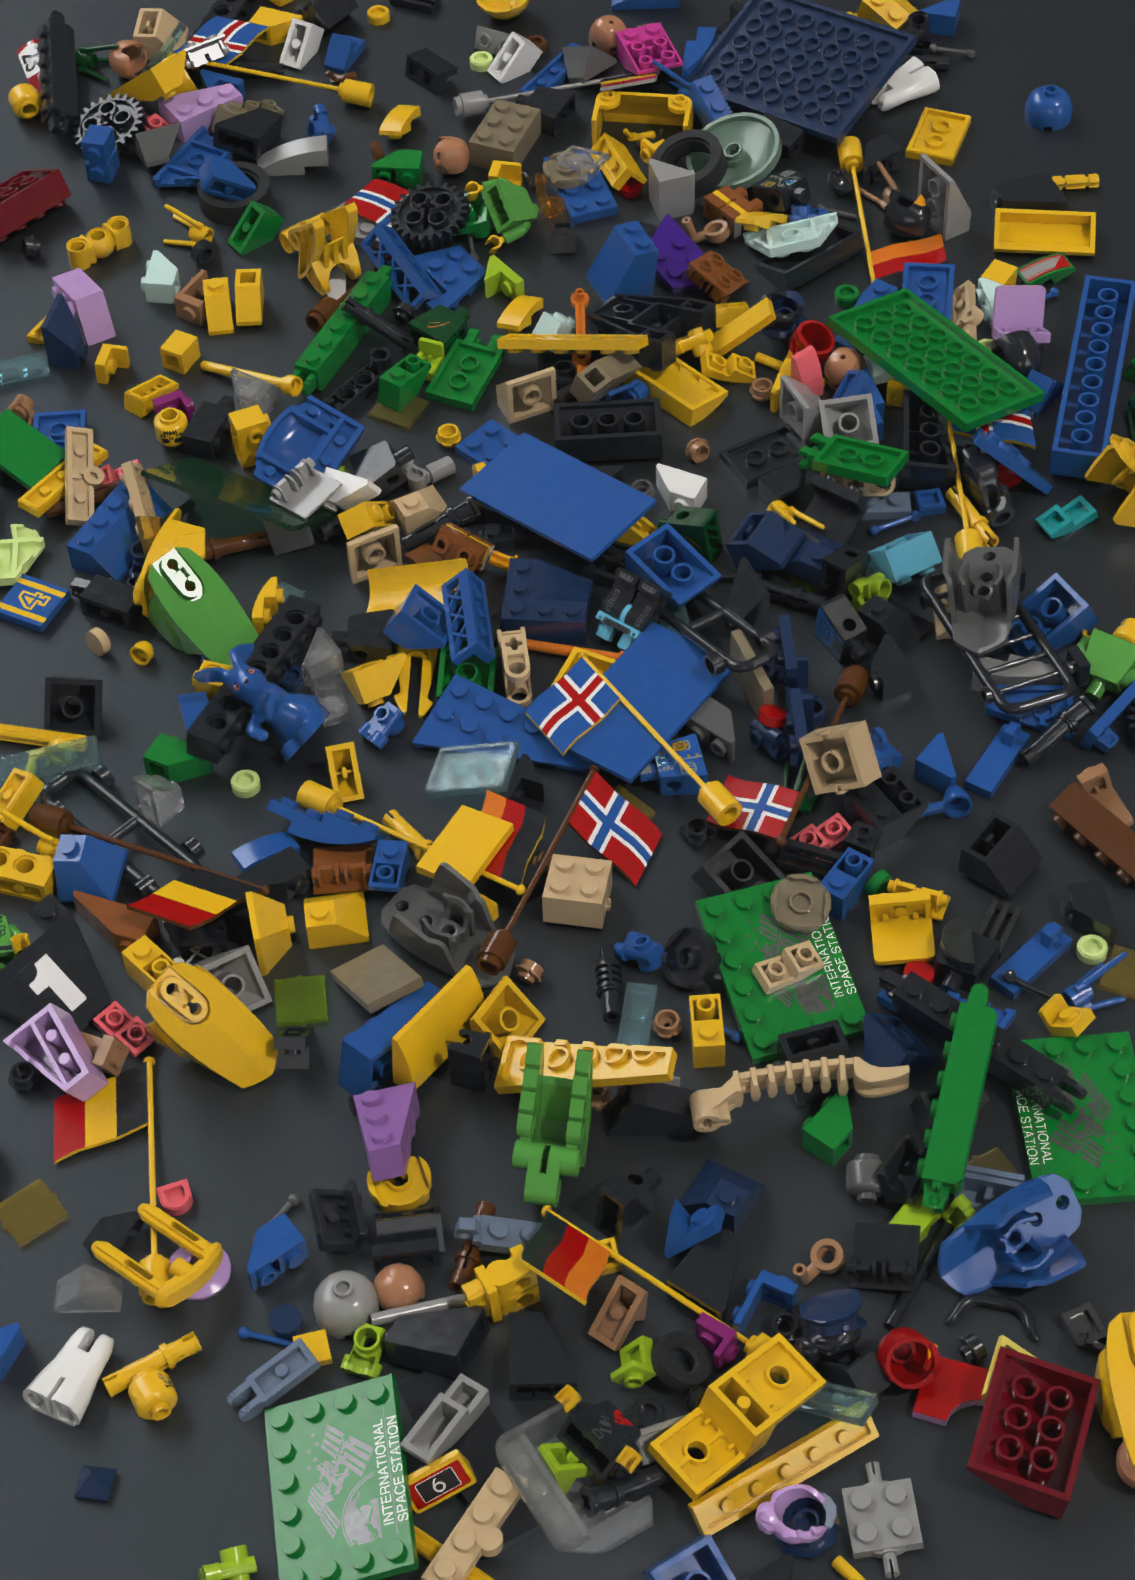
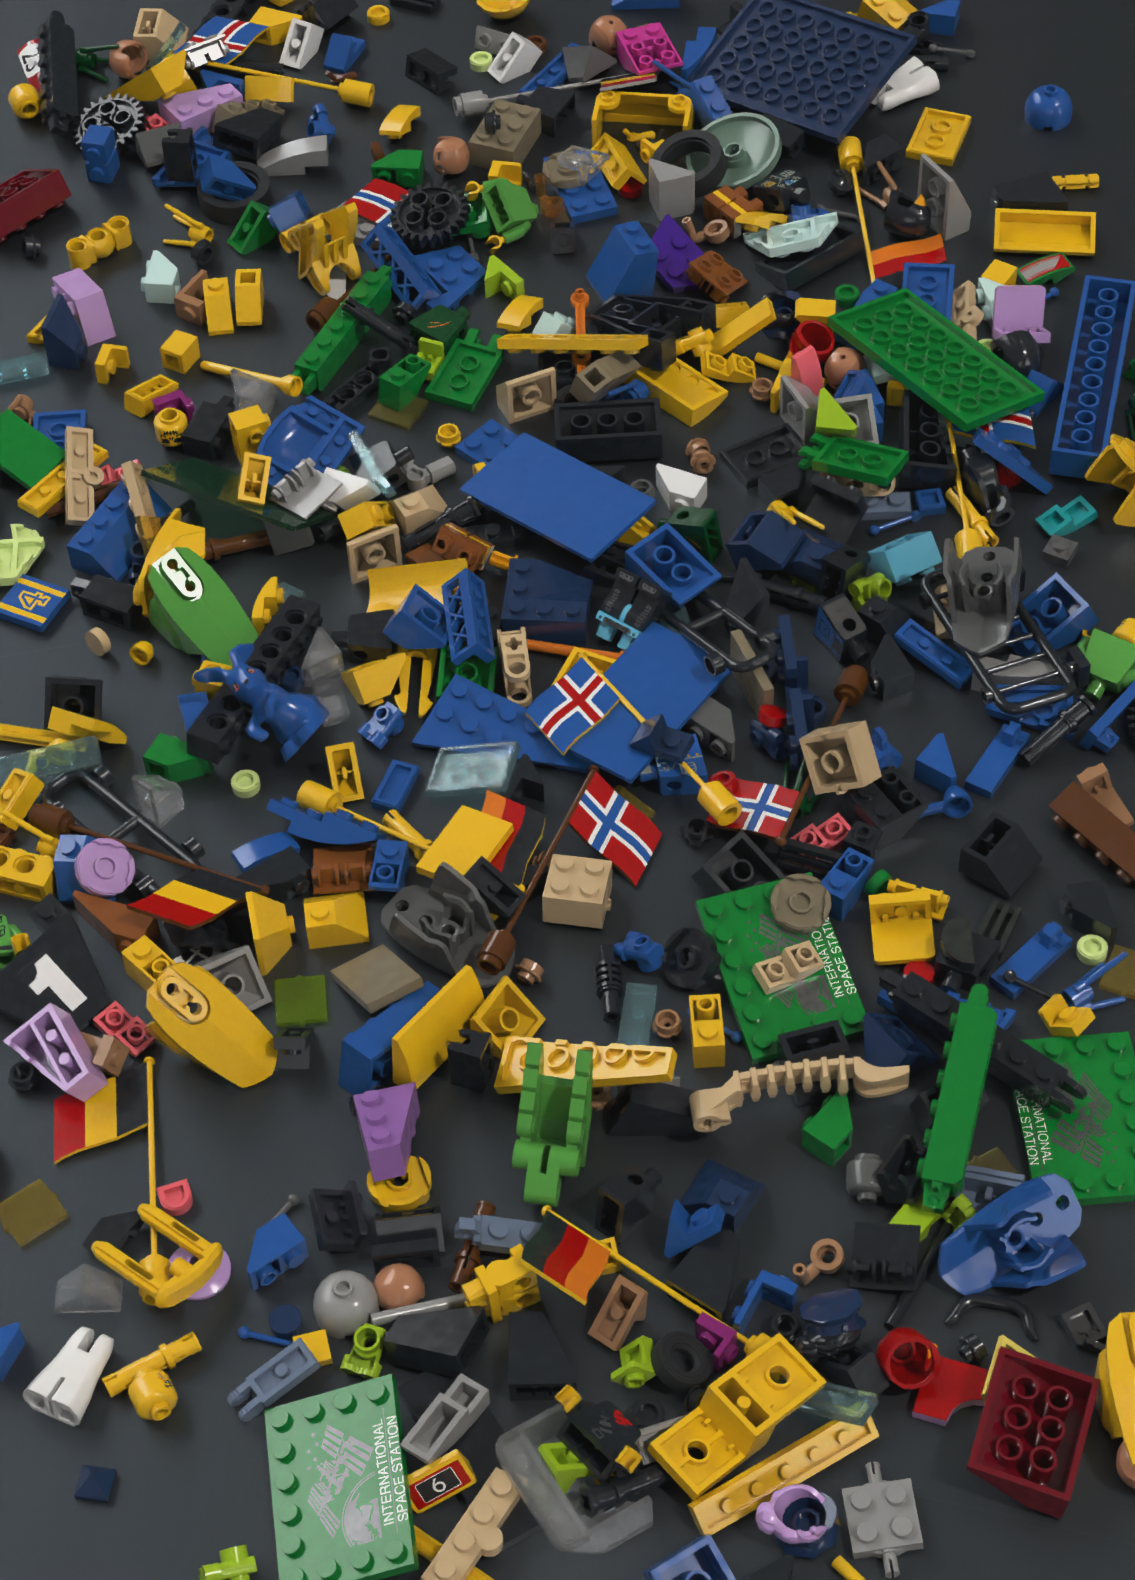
(80, 725): none -> yellow slope
(104, 867): none -> lavender tile
(180, 155): none -> black hinge
(253, 479): none -> yellow slope
(272, 88): none -> yellow slope
(289, 211): none -> blue slope
(371, 464): none -> clear light blue tile
(395, 786): none -> blue tile
(492, 122): none -> black plate
(496, 890): none -> black slope
(662, 741): none -> dark blue slope
(701, 456): none -> medium nougat plate
(727, 779): none -> red tile
(814, 310): none -> yellow slope
(832, 418): none -> lime slope
(933, 653): none -> blue tile
(1060, 550): none -> flat silver plate

